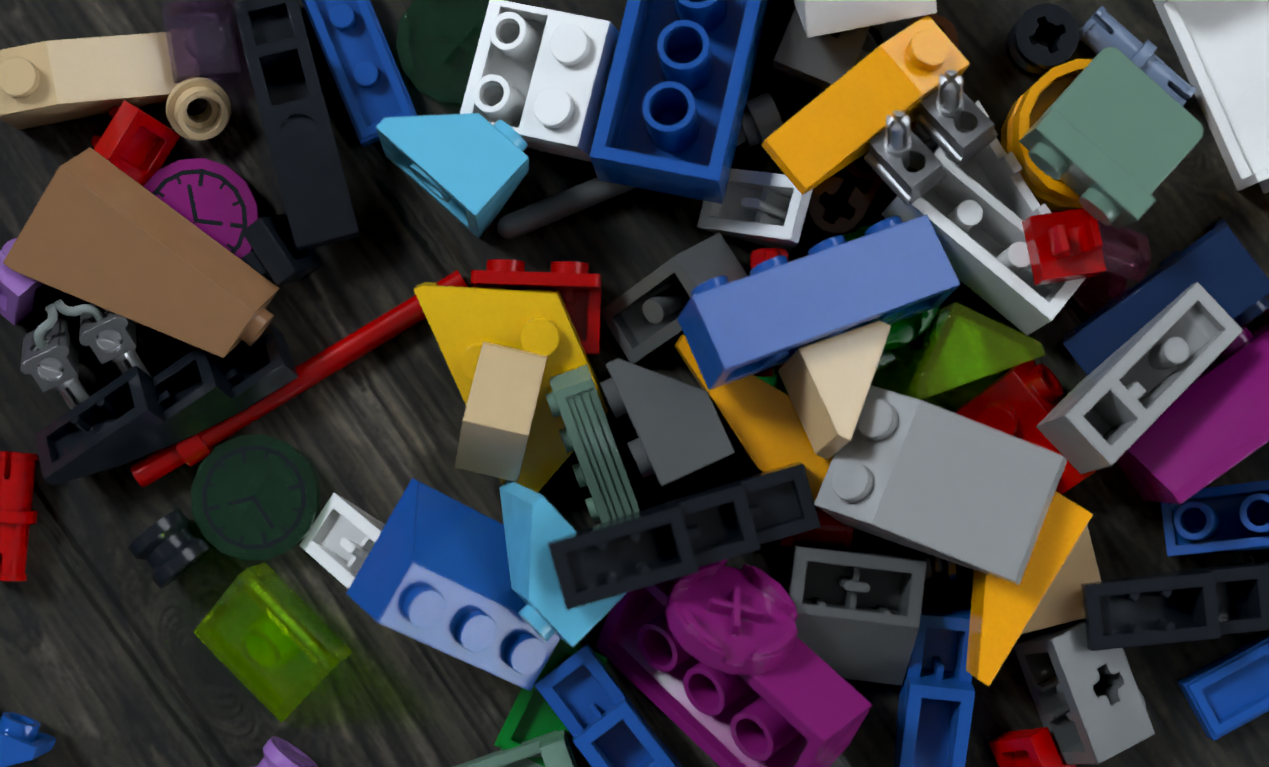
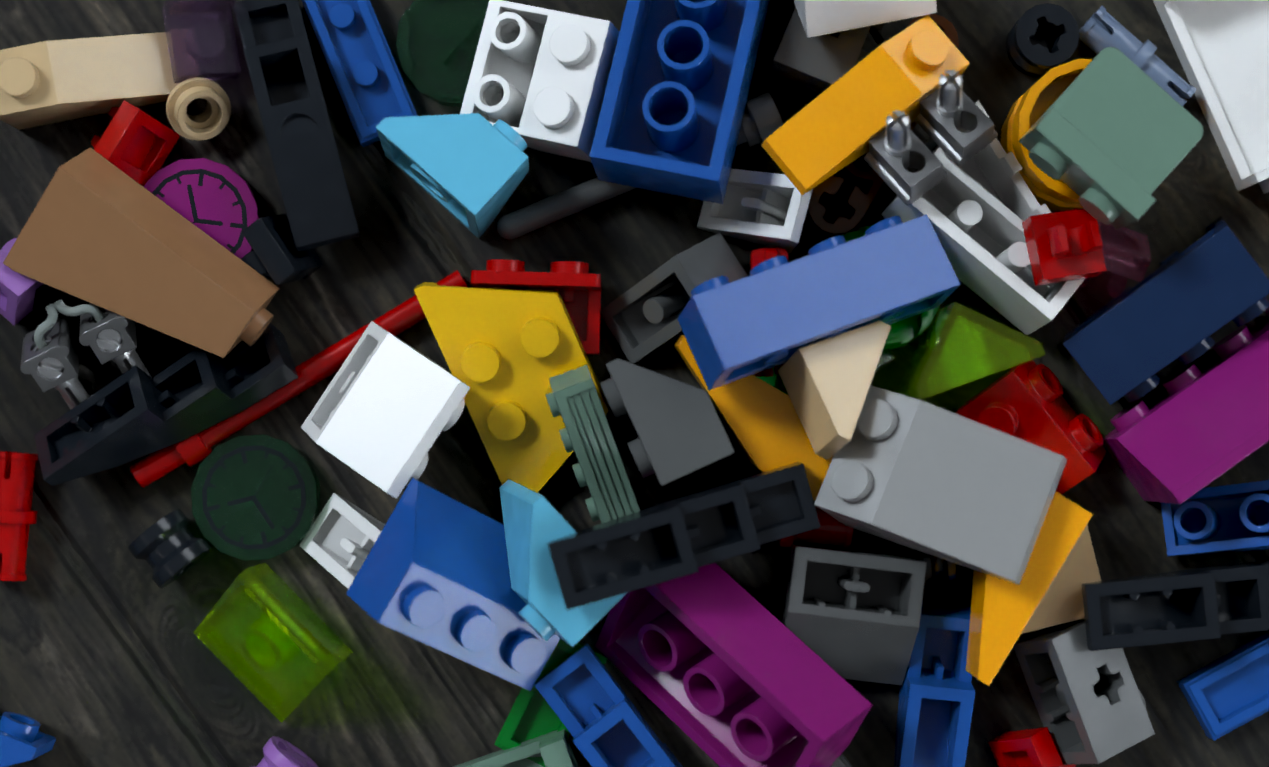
(386, 410): none -> white slope
(500, 411): tan slope -> none
(733, 618): magenta tile -> none
(1139, 381): light grey slope -> none

